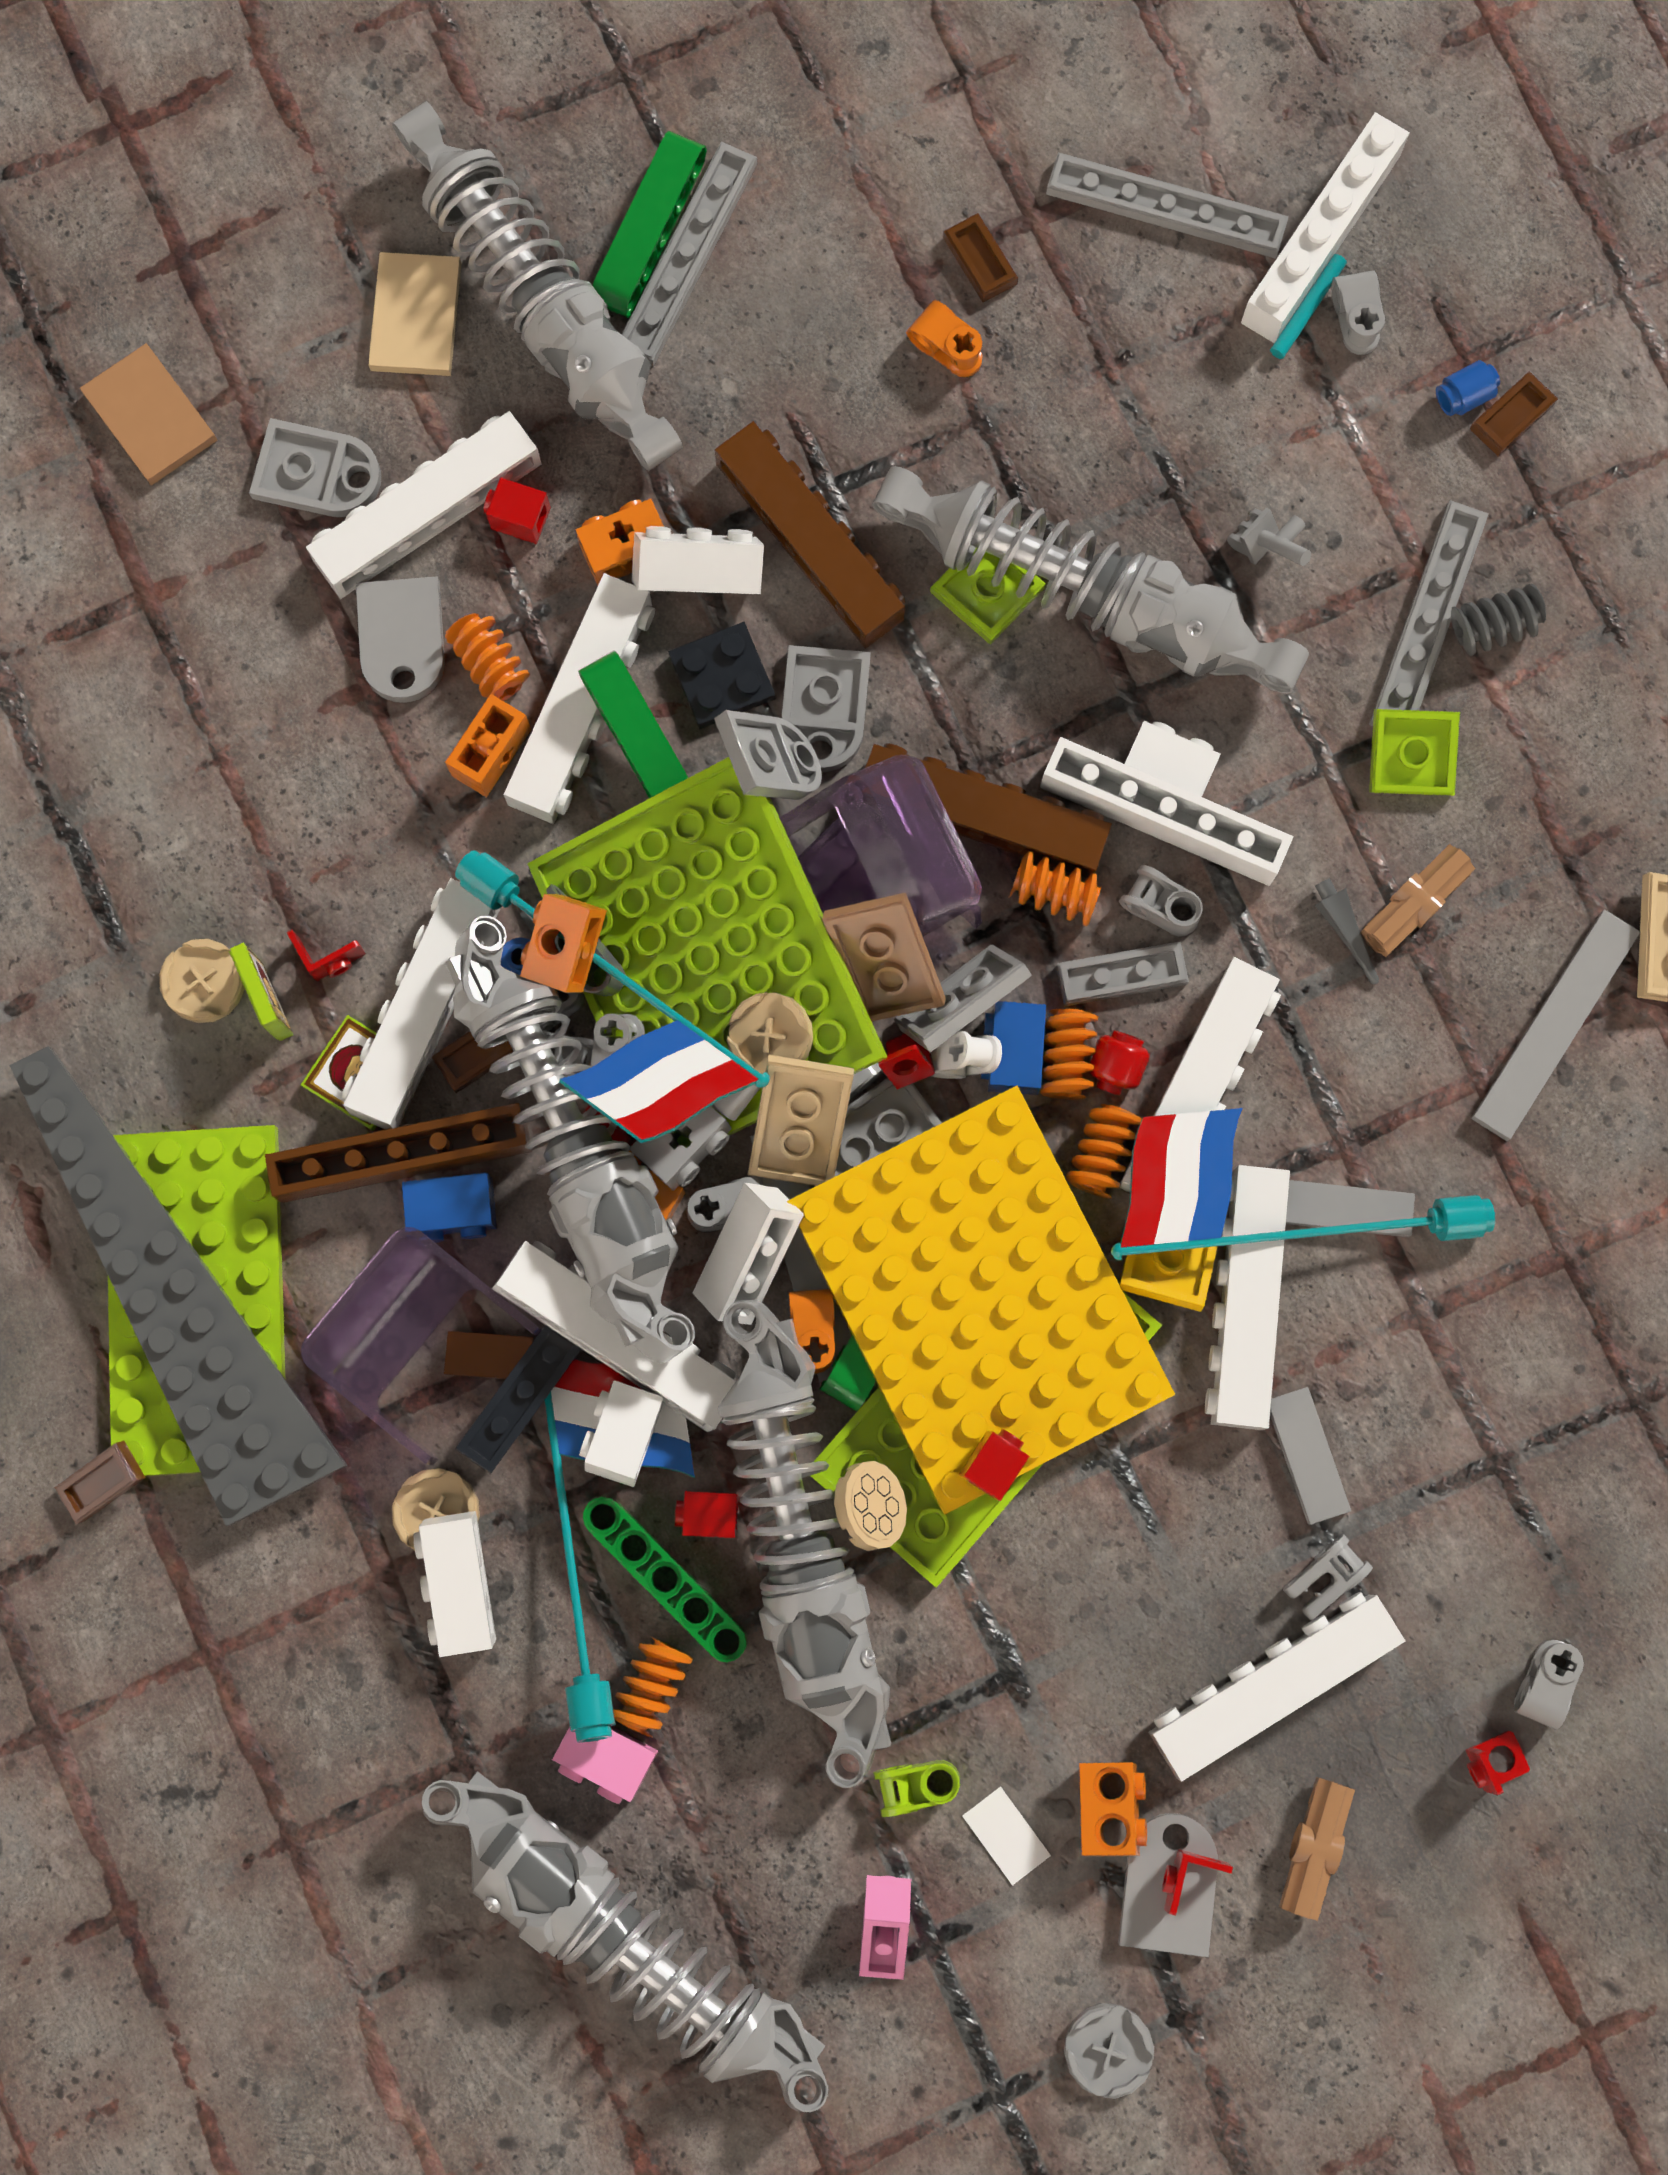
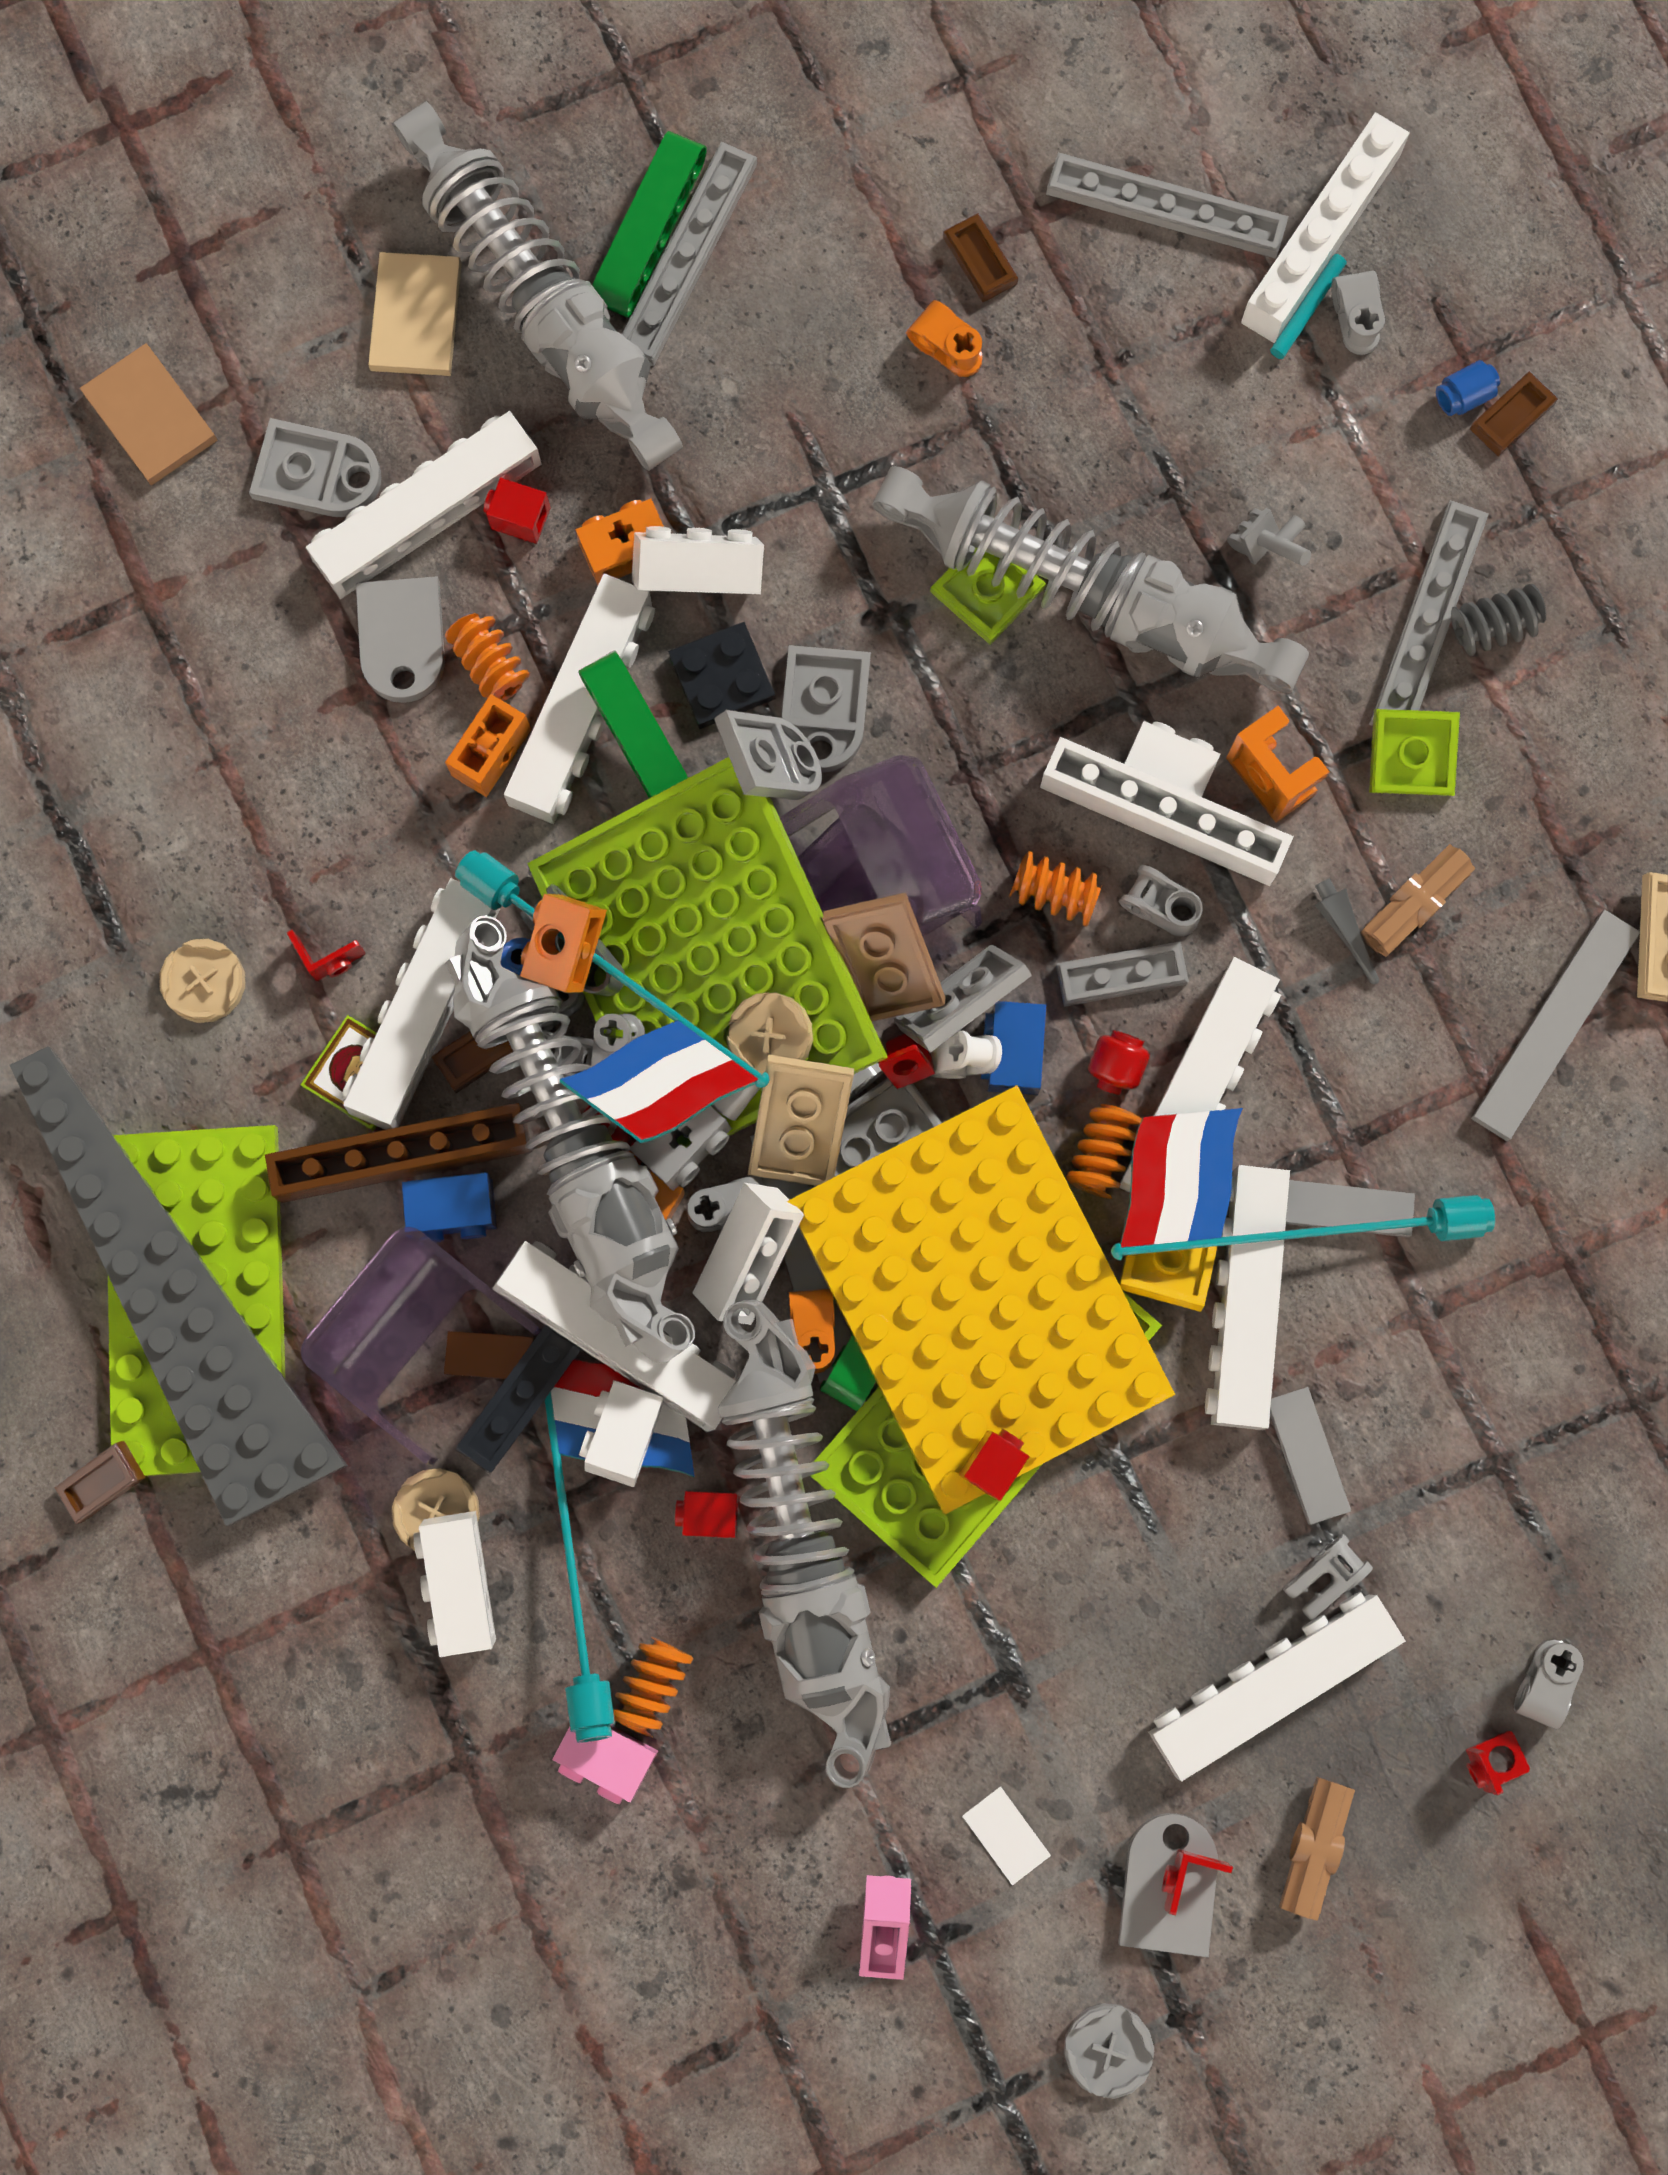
(260, 992): lime tile -> none
(572, 1908): piece -> none
(645, 1569): green beam -> none
(810, 534): reddish brown brick -> none
(870, 1505): tan tile -> none
(913, 1787): lime piece -> none
(1012, 819): reddish brown brick -> none
(1067, 1053): orange piece -> none
(1099, 1810): orange brick -> none
(1263, 772): none -> orange panel

